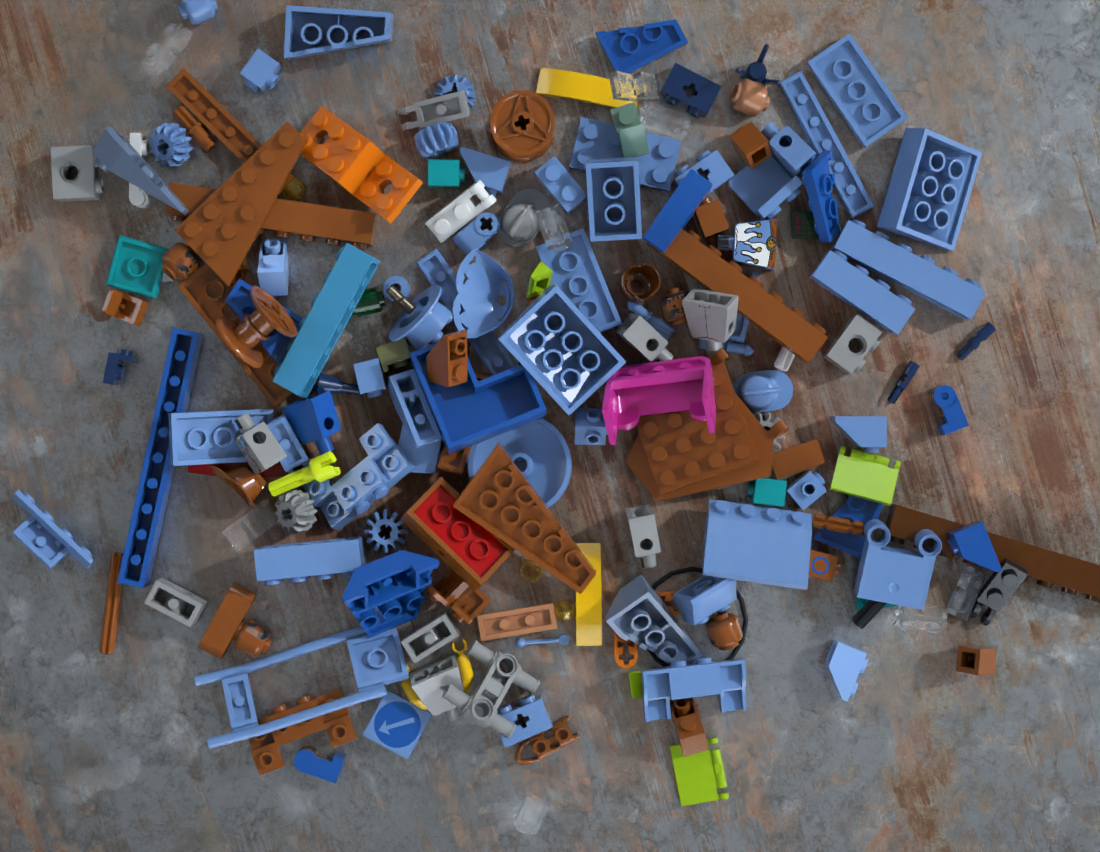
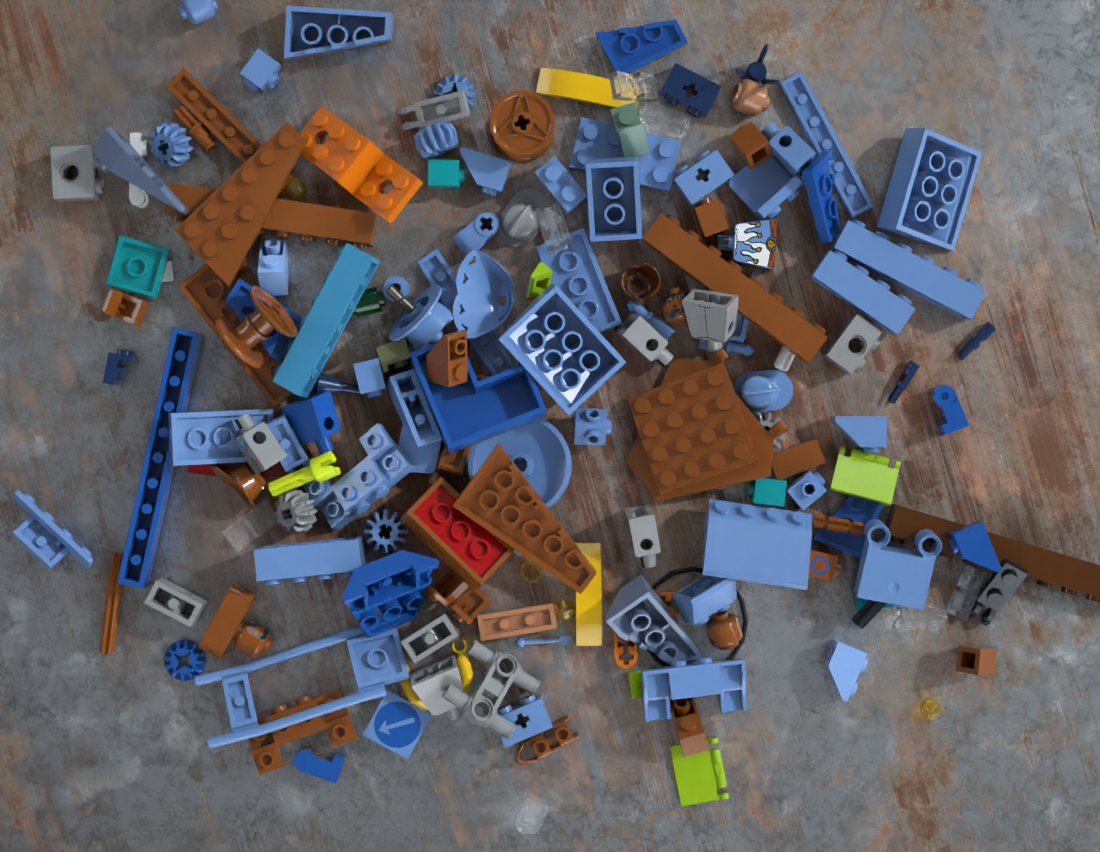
(161, 52): clear hinge -> none
(180, 261): dark orange head -> none
(196, 660): none -> blue gear
(459, 211): white plate -> none
(659, 389): dark pink windscreen -> none
(677, 211): blue slope -> none
(803, 225): tile -> none
(857, 90): medium blue plate -> none
(928, 704): none -> clear yellow hinge

